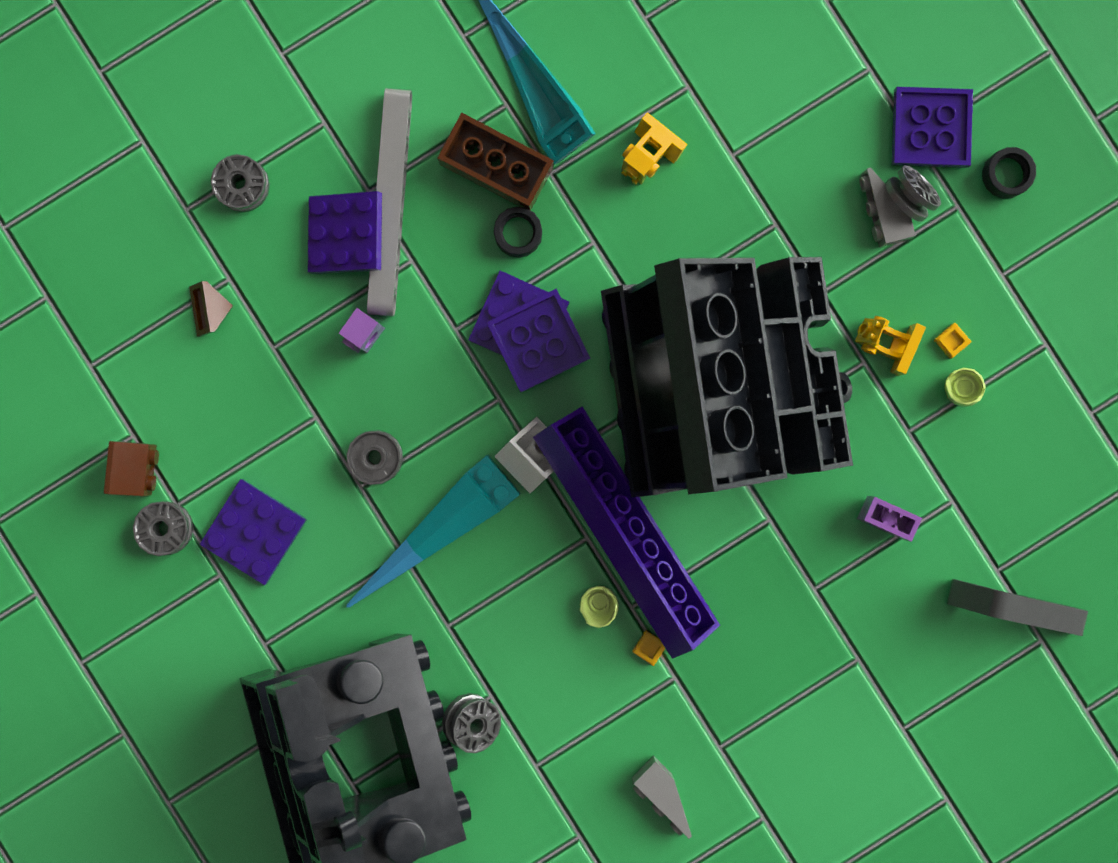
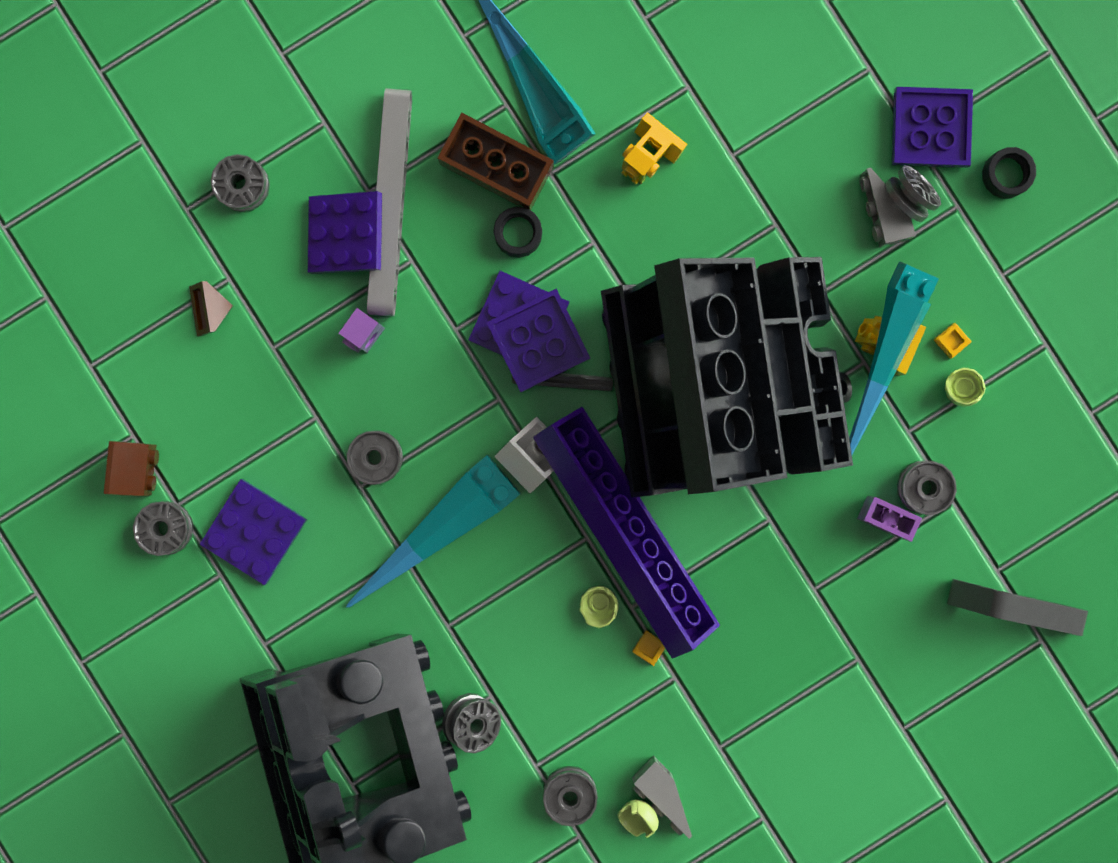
(574, 811): none -> flat silver wheel
(578, 382): none -> dark grey axle
(638, 818): none -> yellowish green hair
(902, 315): none -> teal plate
(942, 491): none -> flat silver wheel

